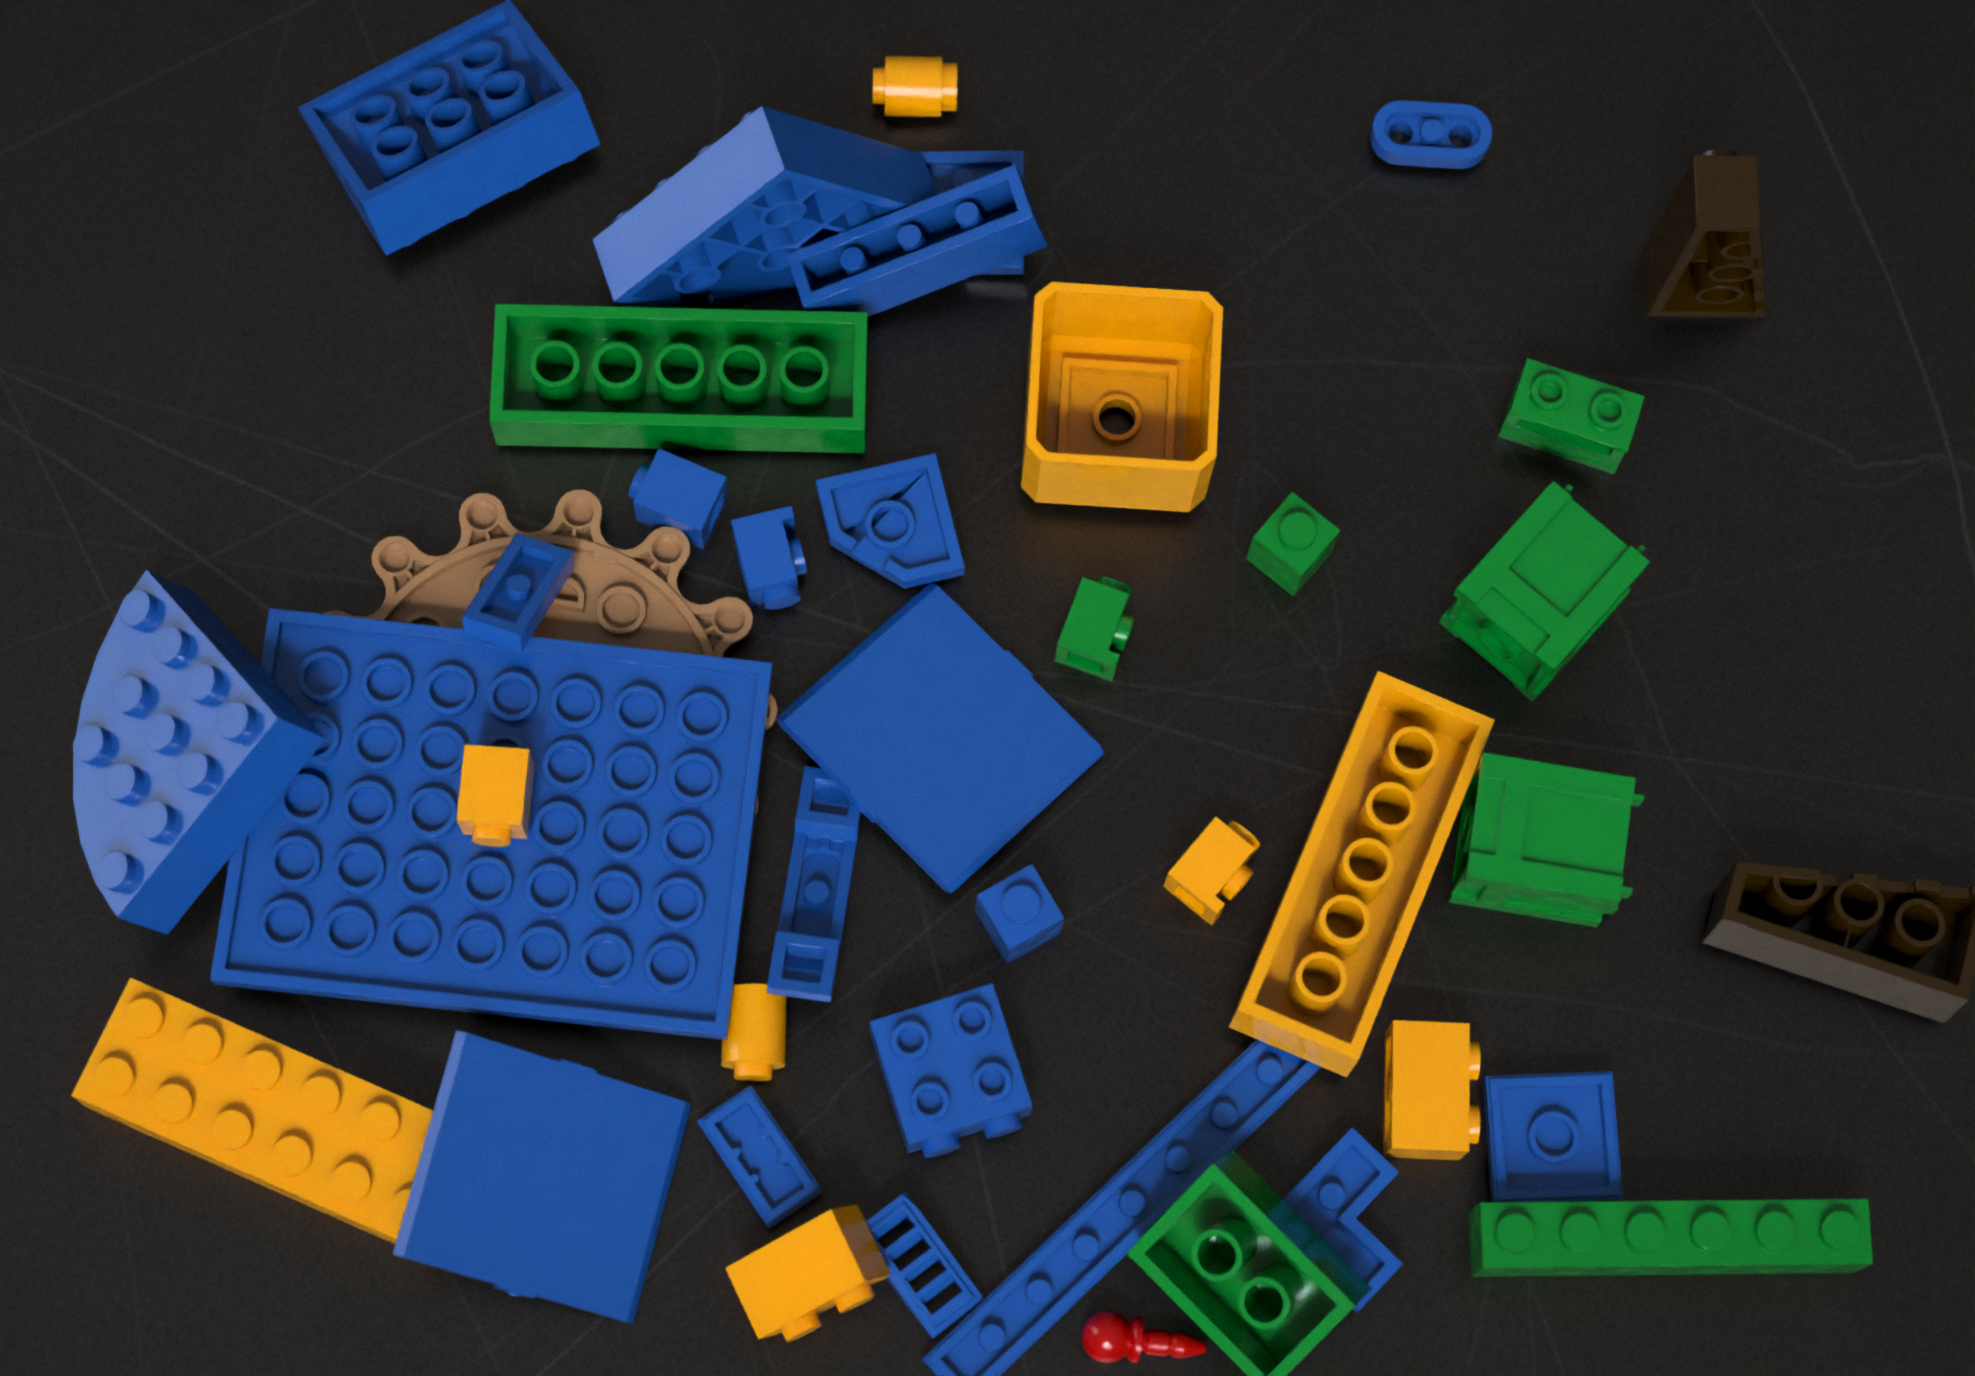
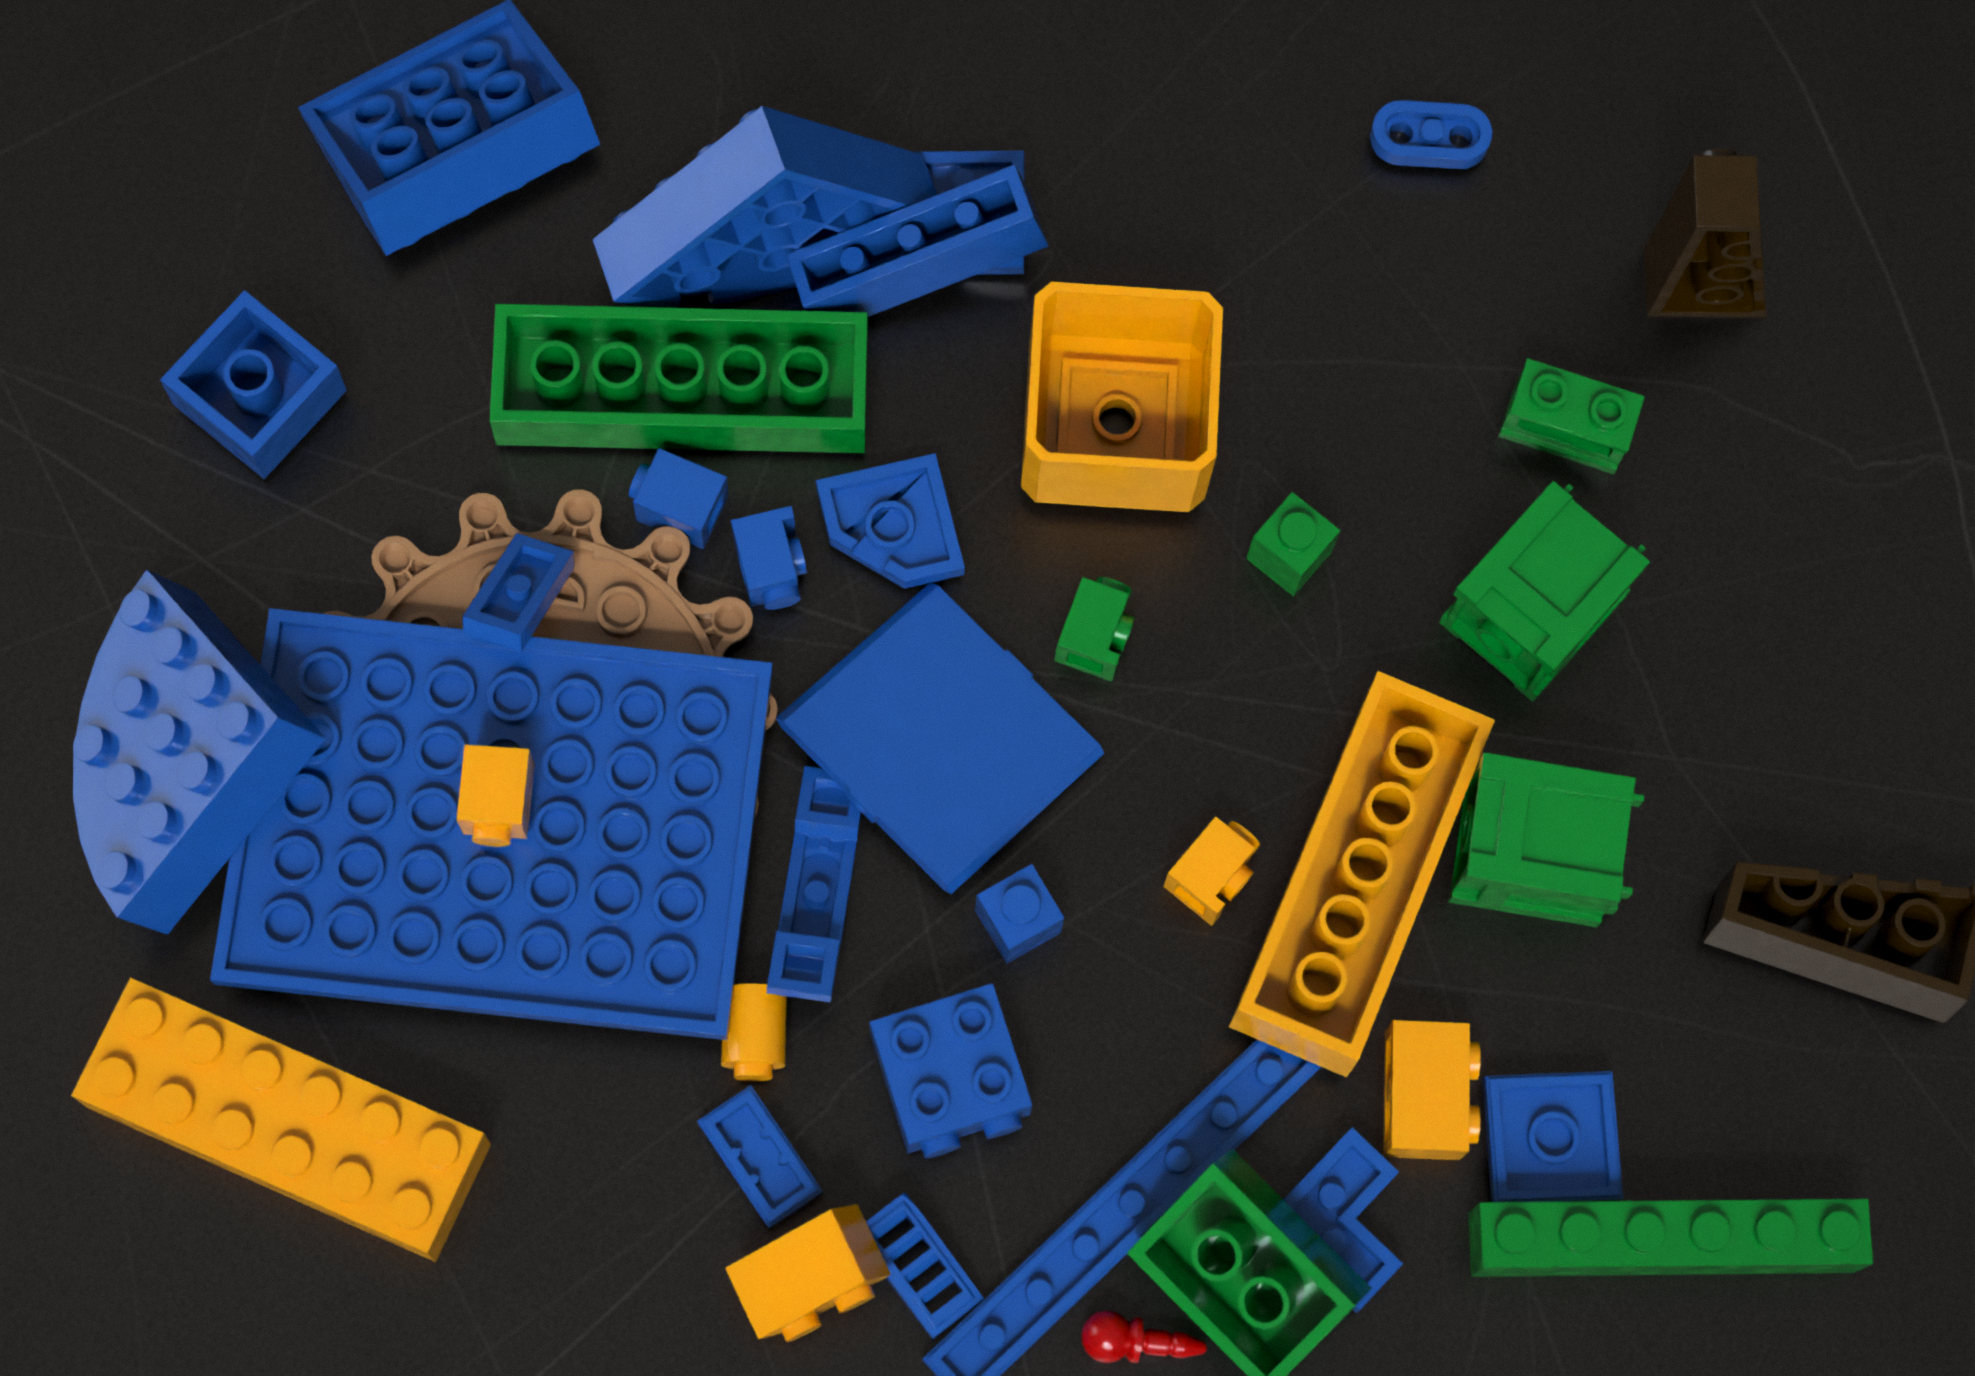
(254, 384): none -> blue brick
(542, 1178): blue piece -> none
(915, 86): light orange brick -> none

